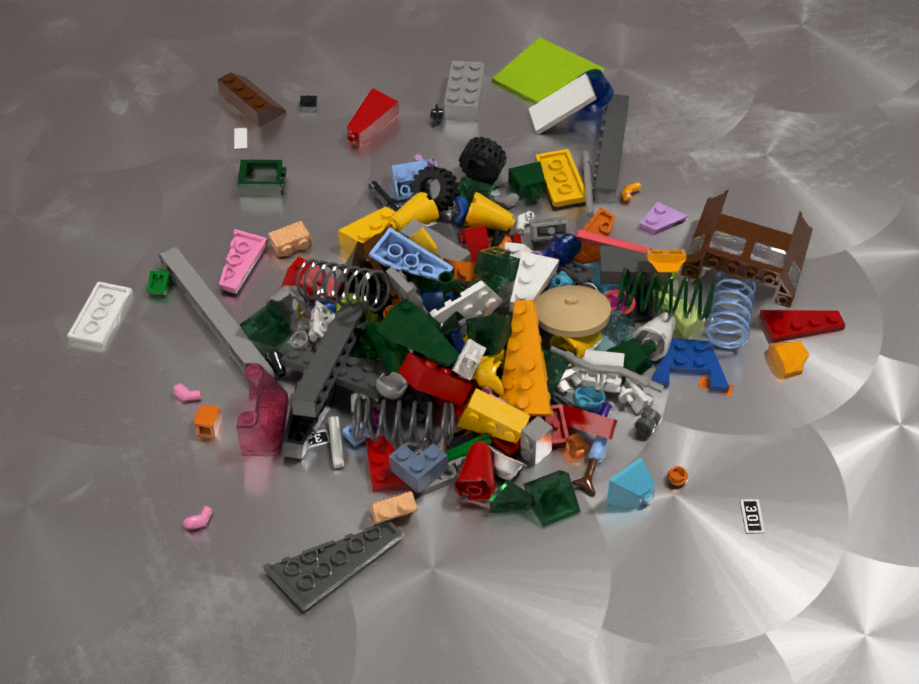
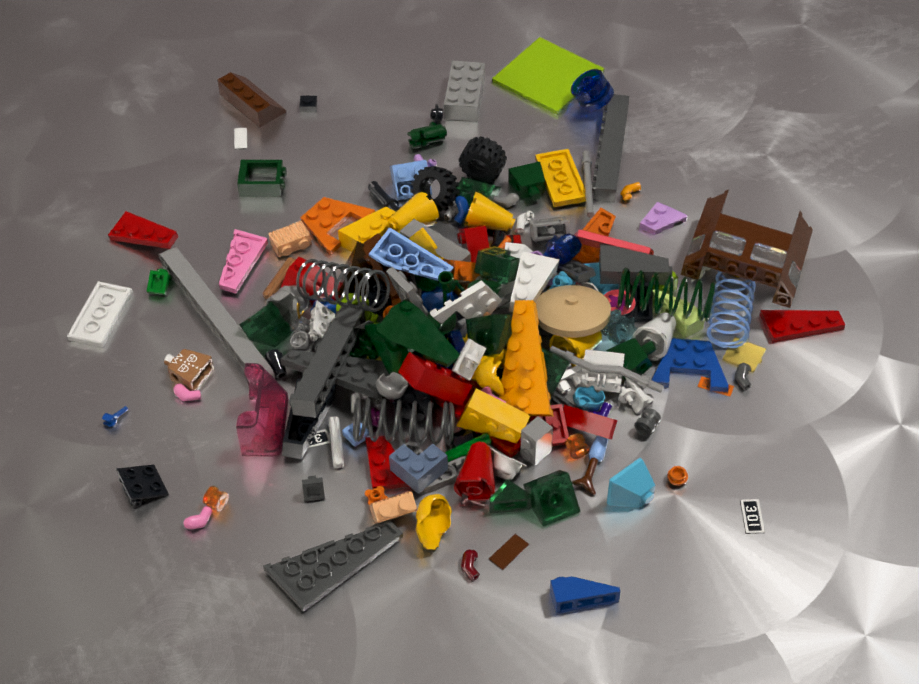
(110, 420): none -> blue hand
(141, 483): none -> black hinge
(142, 231): none -> red wing
(189, 368): none -> medium nougat torso
(208, 421): orange brick -> none
(215, 498): none -> clear orange wheel
(278, 279): none -> medium nougat axle
(313, 488): none -> dark grey tile
(327, 217): none -> orange wing
(371, 117): red slope -> none
(379, 491): none -> orange plate
(427, 135): none -> dark green piece
(432, 520): none -> yellow hair
(468, 559): none -> dark red arm
(509, 551): none -> reddish brown sticker
(562, 103): white tile -> none
(577, 593): none -> blue slope
(666, 259): light orange slope -> none
(740, 376): none -> dark grey arm
(748, 354): none -> clear yellow piece
(789, 357): light orange slope -> none

